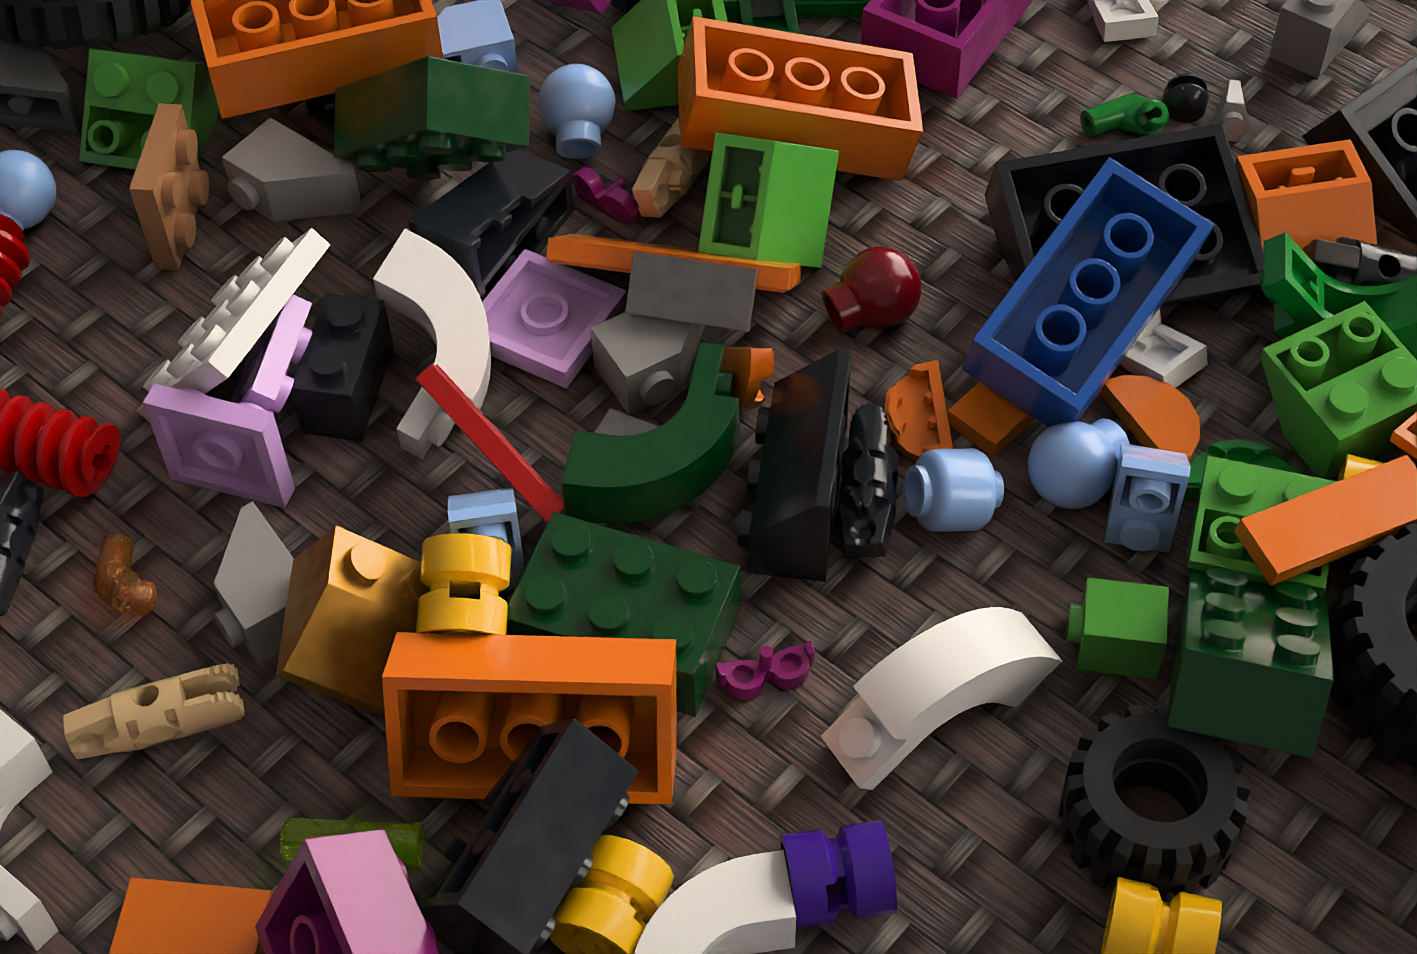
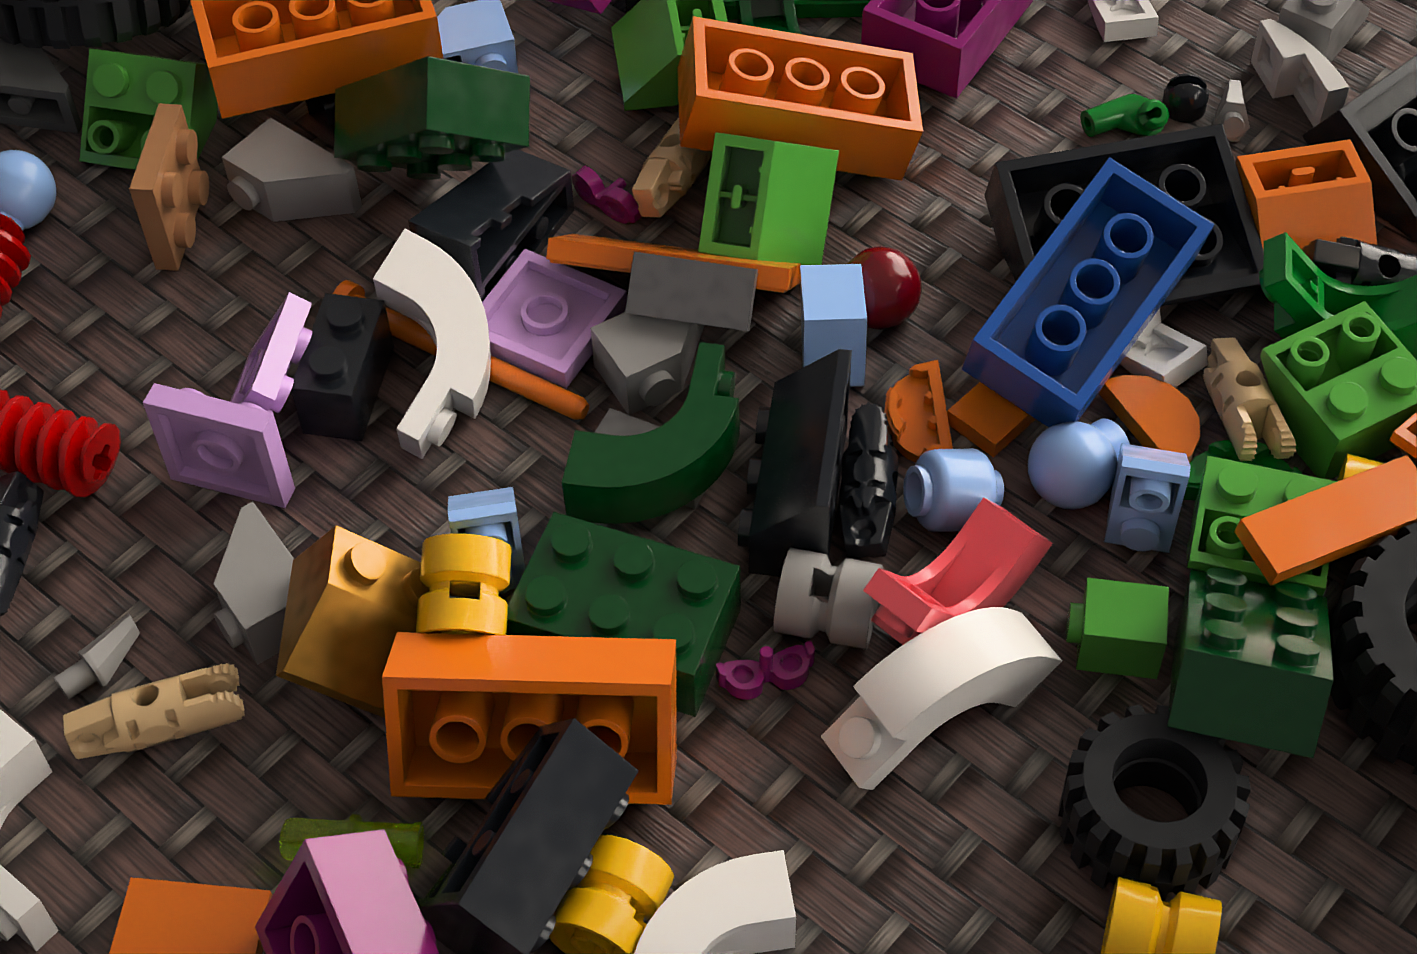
(99, 658): none -> light grey bar
(116, 582): clear orange arm -> none
(241, 315): white plate -> none
(490, 442): red tile -> none
(501, 372): none -> orange bar
(577, 109): light blue piece -> none
(749, 367): orange tile -> none
(834, 315): none -> light blue slope
(840, 873): dark purple wheel -> none
(849, 608): none -> light grey wheel
(974, 572): none -> coral arch
(1245, 402): none -> tan hinge
(1297, 68): none -> white slope

